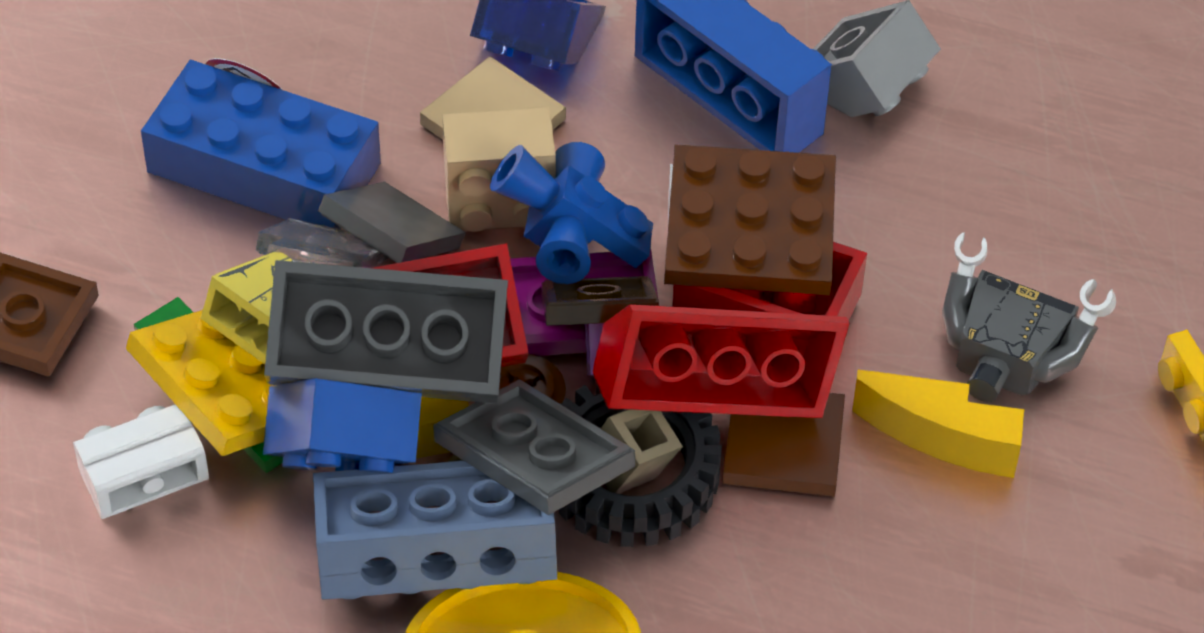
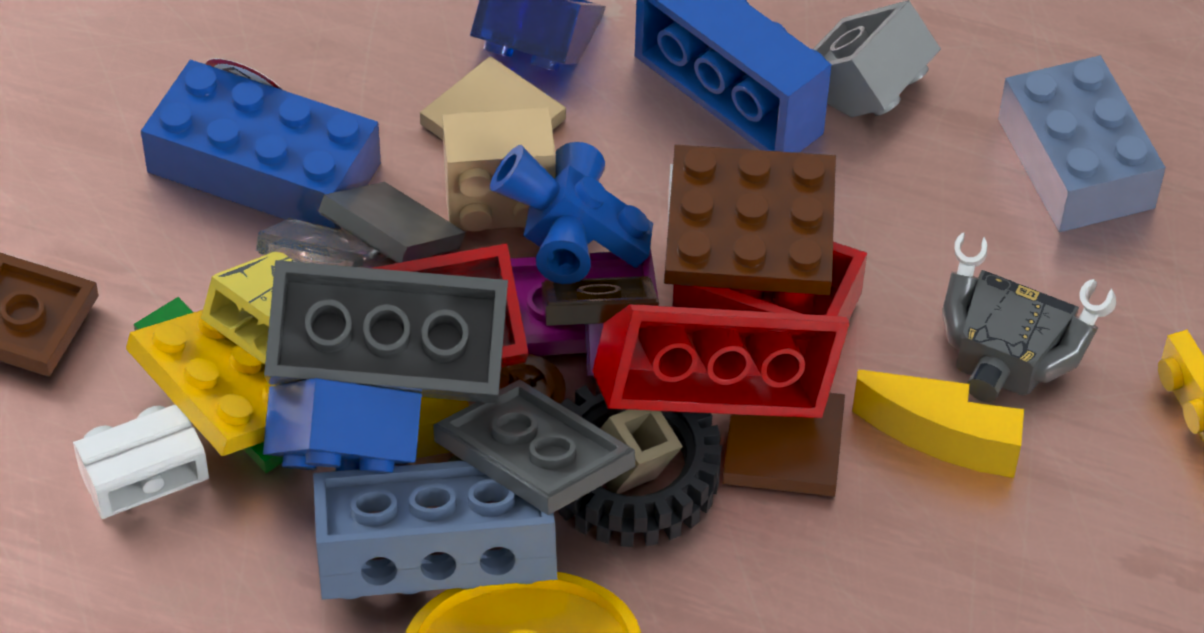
(1080, 143): none -> sand blue brick

